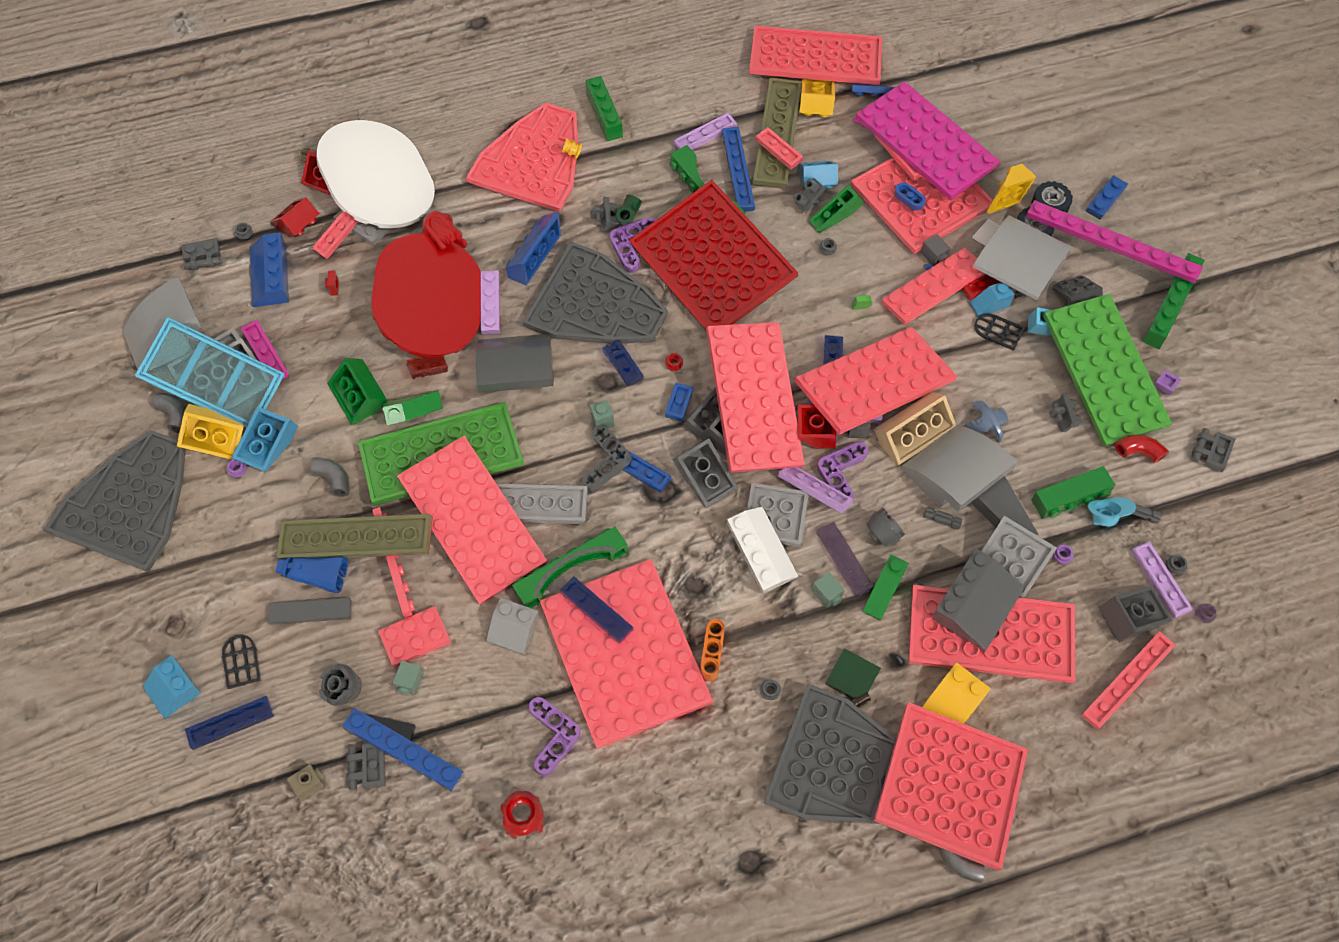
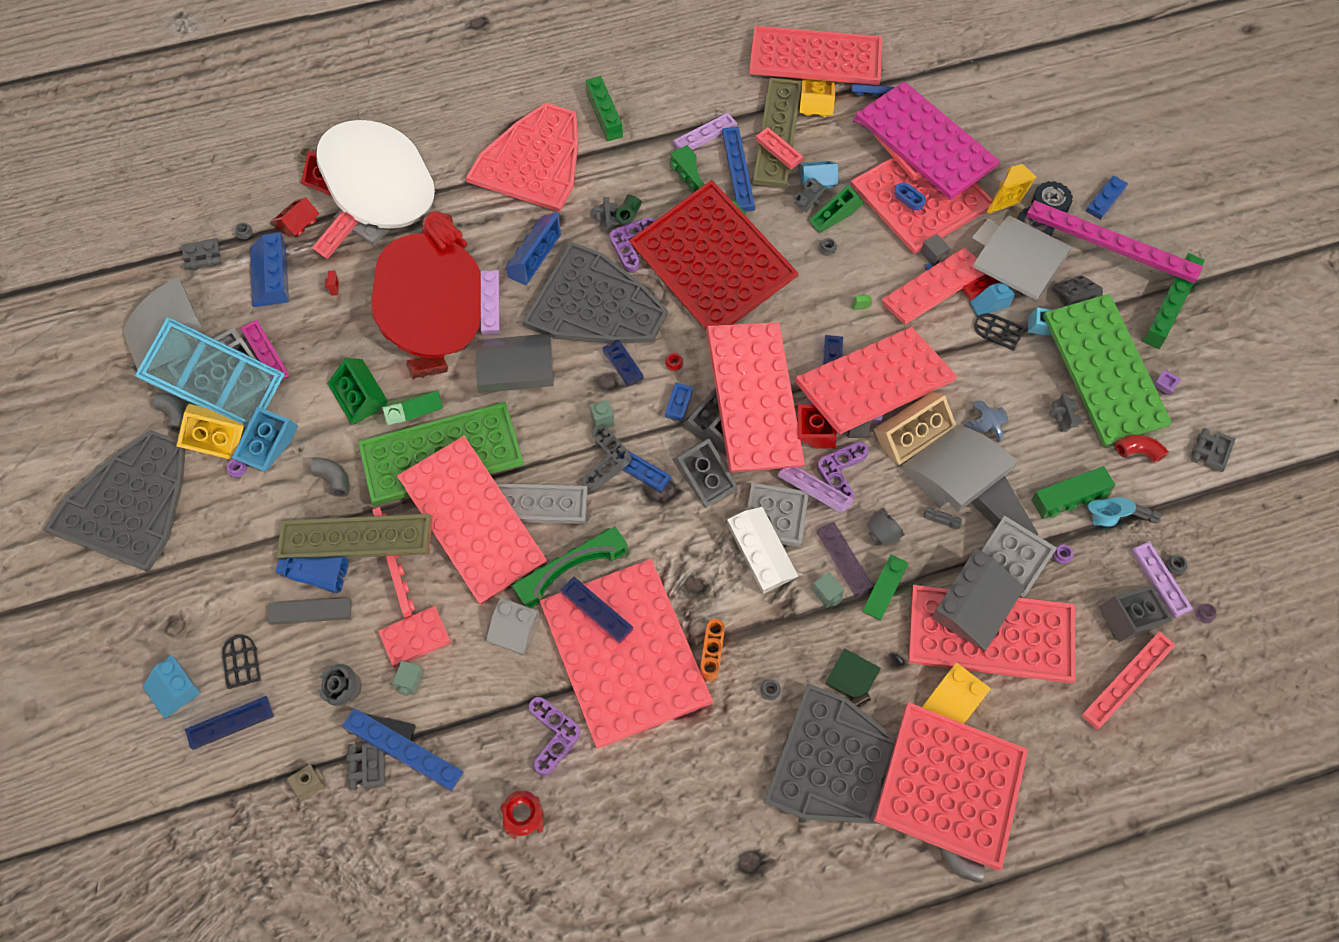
(571, 148): yellow bush -> none

